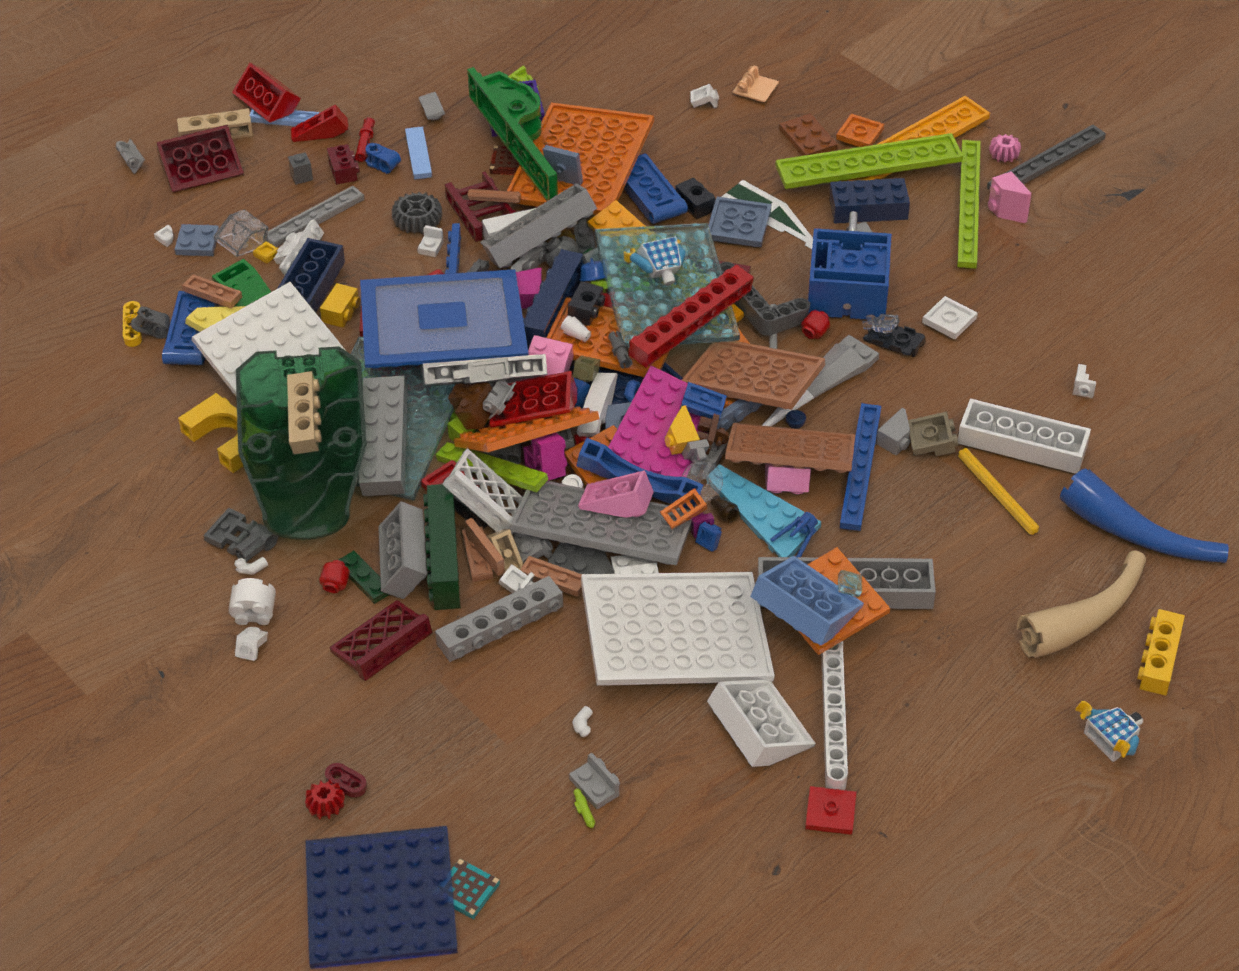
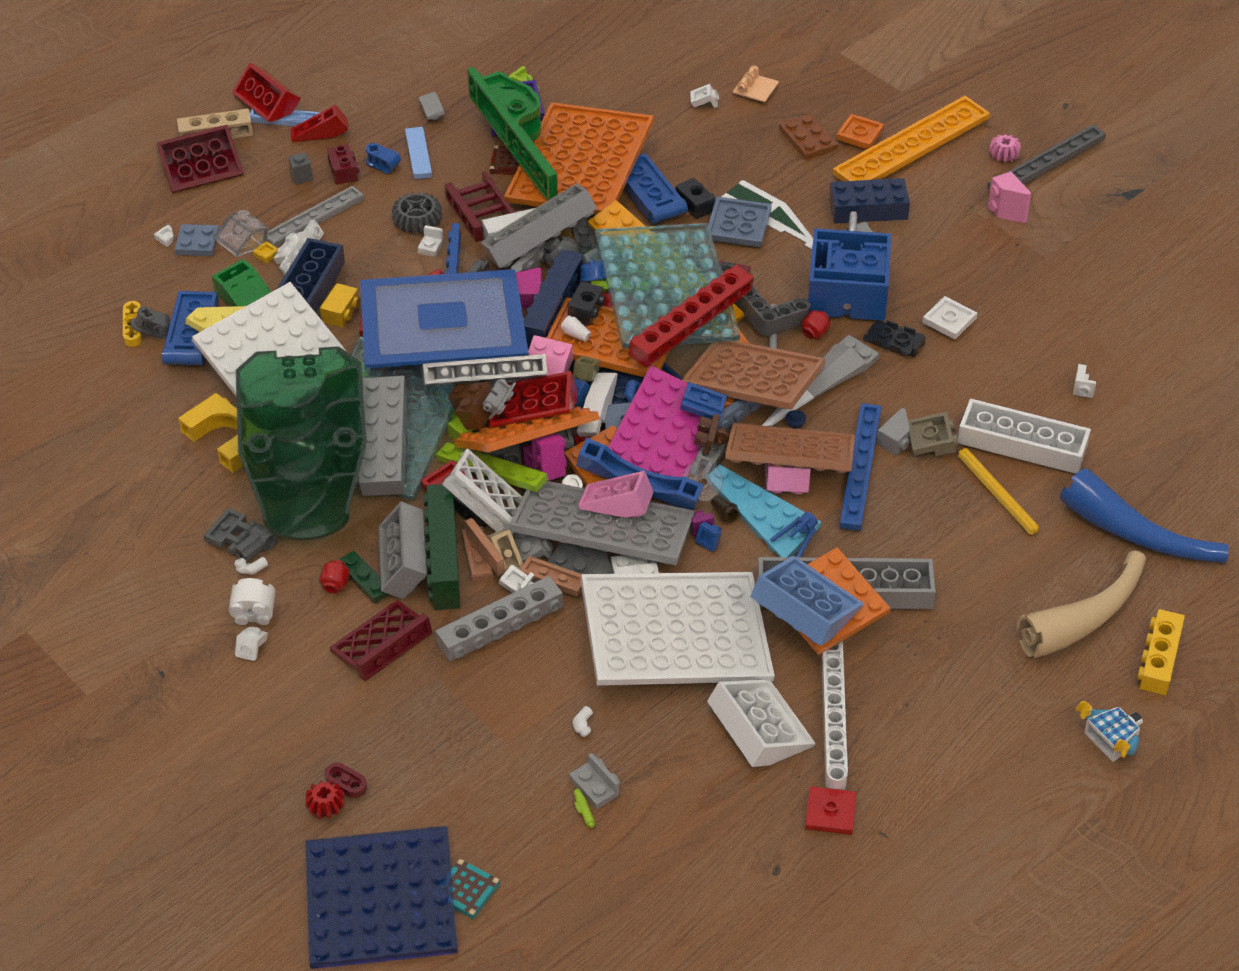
(130, 154): light grey hinge -> none
(212, 291): nougat plate -> none
(302, 412): tan brick -> none
(366, 134): red pin -> none
(483, 371): hinge -> none
(494, 195): nougat axle -> none
(565, 164): sand blue plate -> none
(620, 349): dark grey pin -> none
(659, 258): torso -> none
(681, 432): yellow slope -> none
(693, 494): orange slope -> none
(696, 450): light grey tile -> none
(850, 583): clear light blue plate -> none
(868, 161): lime plate -> none
(884, 323): clear plate -> none
(969, 204): lime plate -> none

